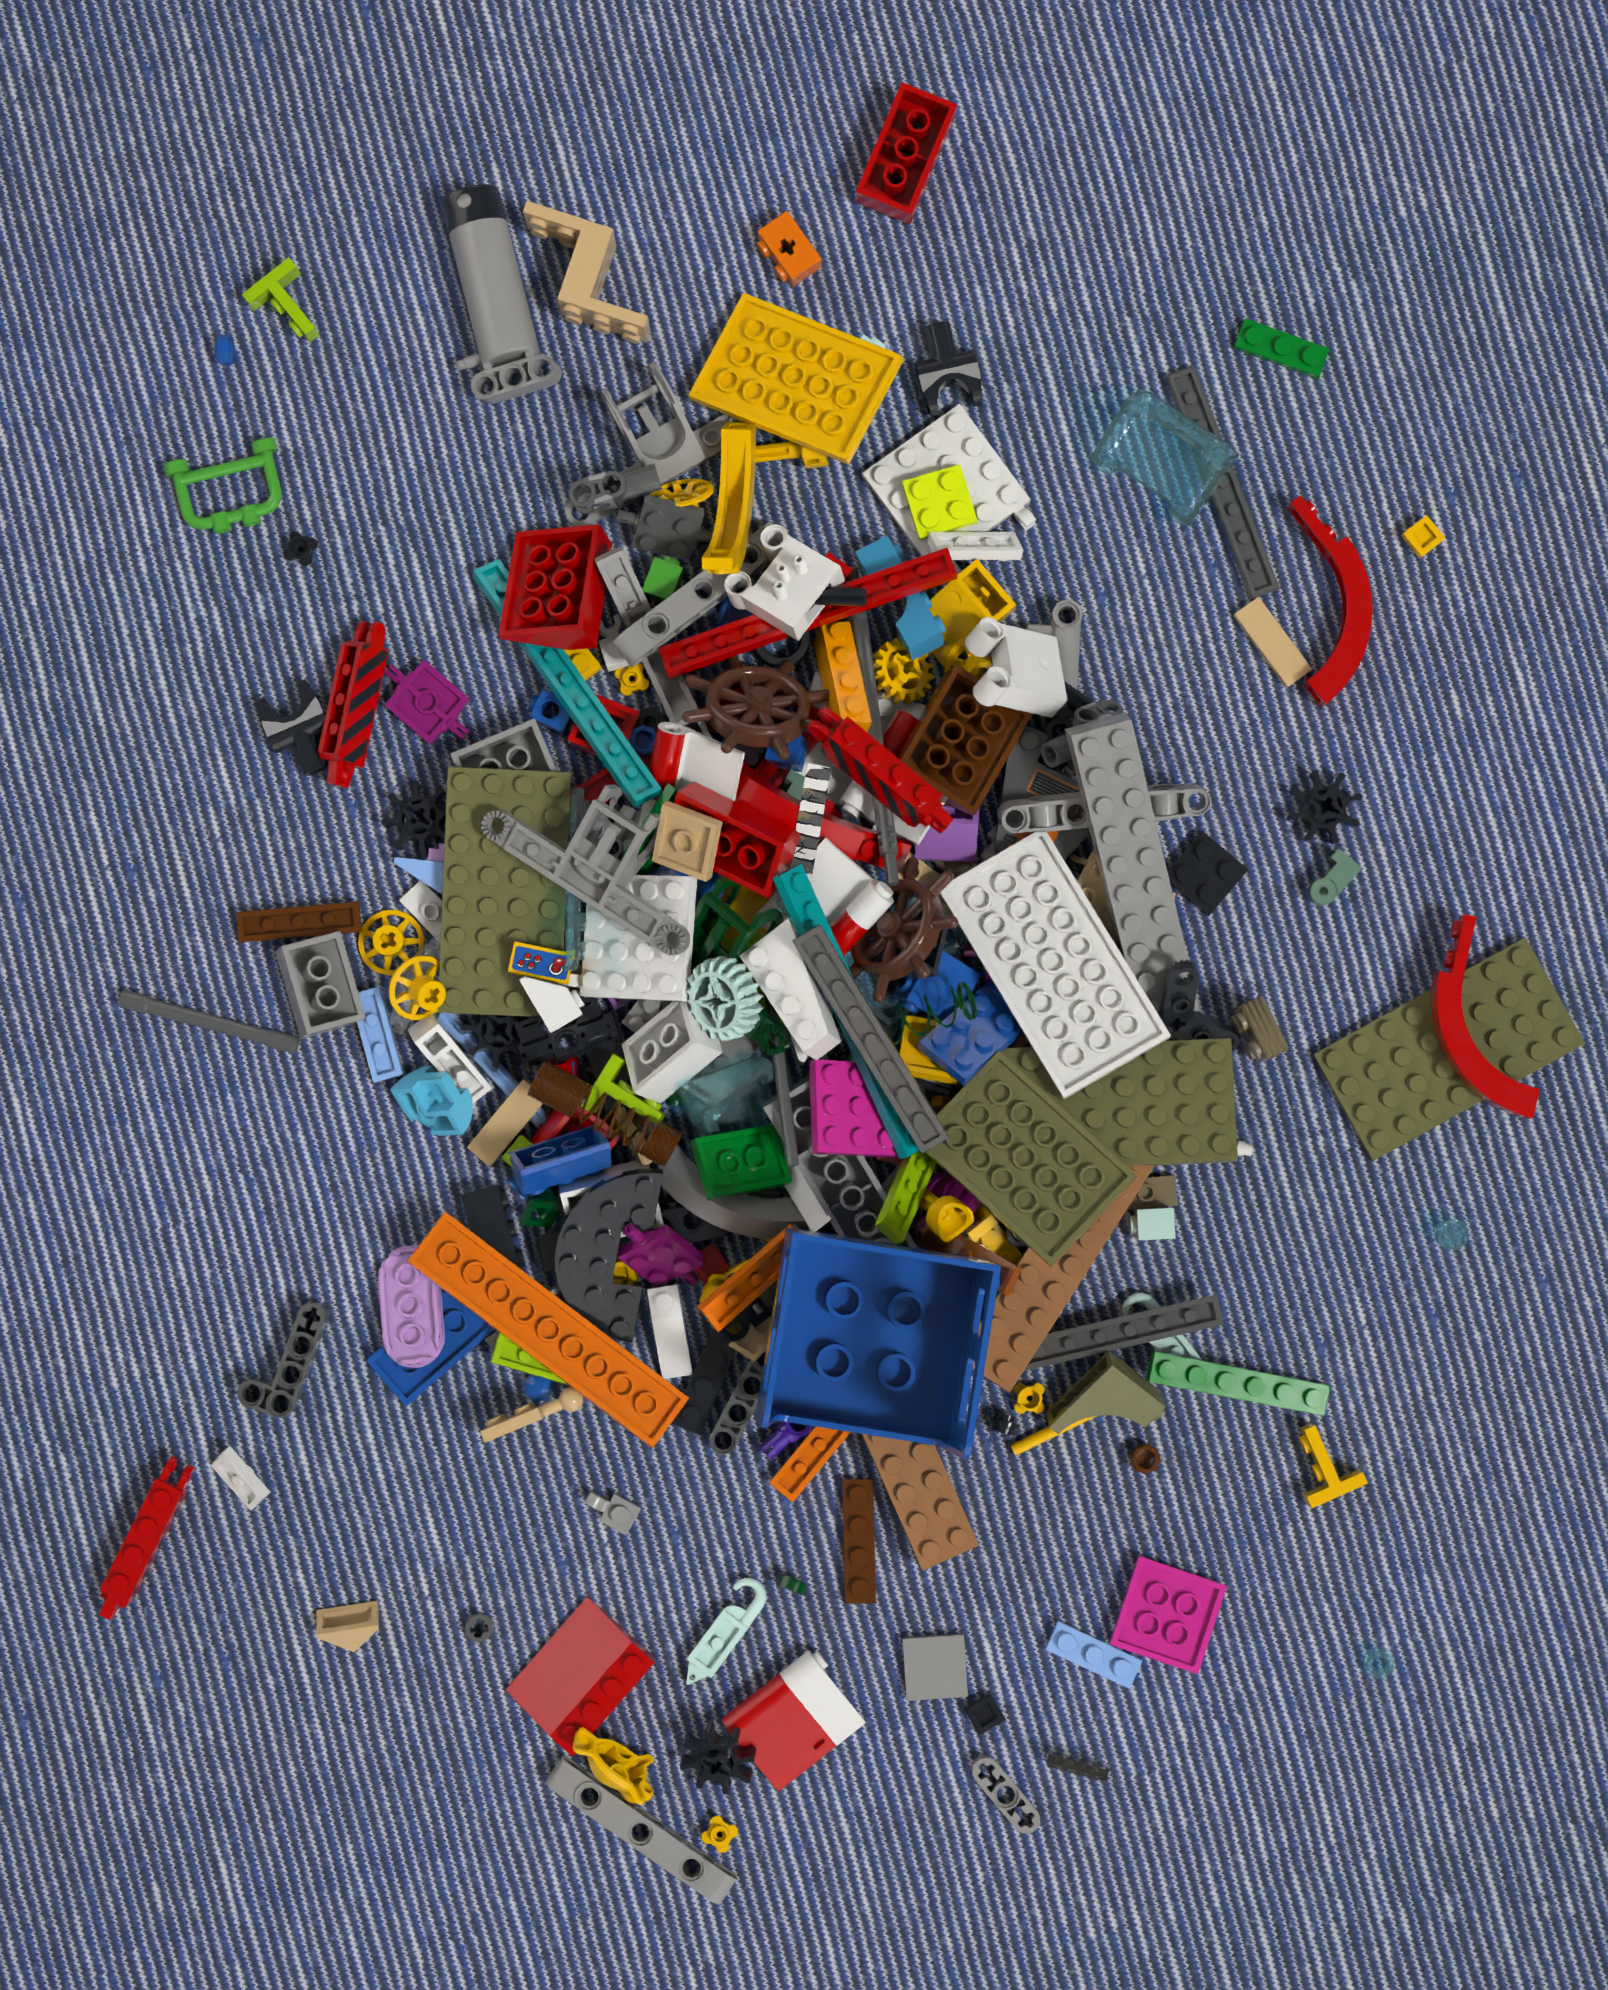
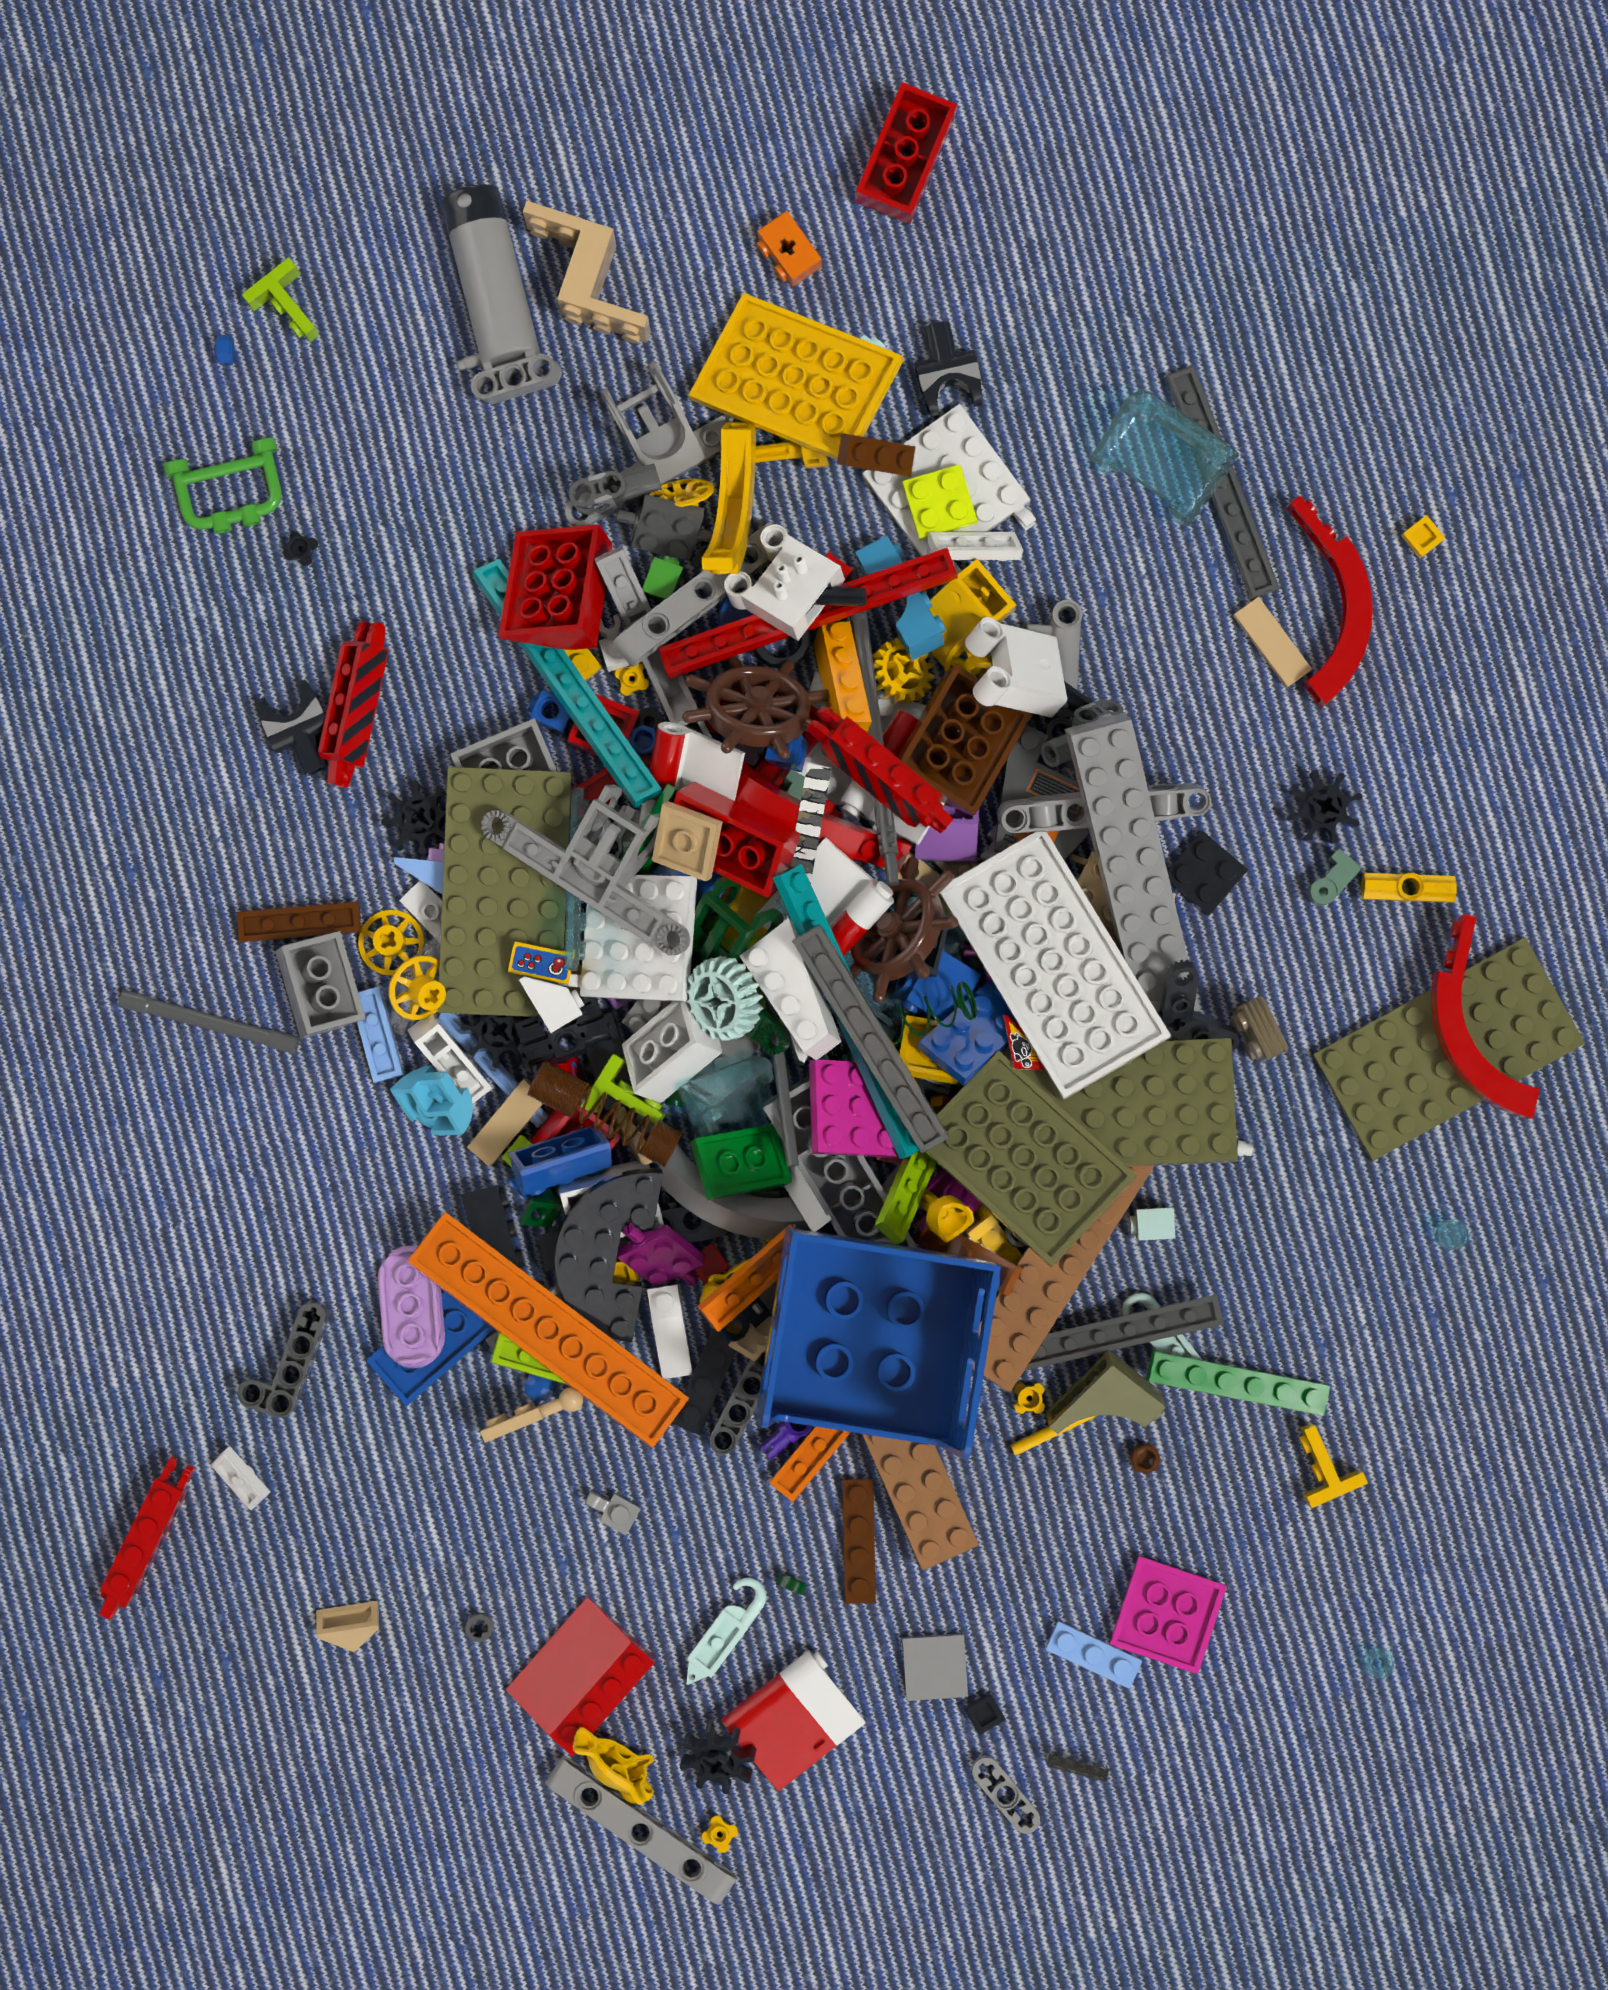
(427, 702): magenta plate -> none
(876, 455): none -> reddish brown plate
(1004, 1424): black plate -> none
(1021, 1050): none -> sticker
(1156, 1193): dark tan plate -> none
(1281, 348): green plate -> none
(1427, 887): none -> yellow piece

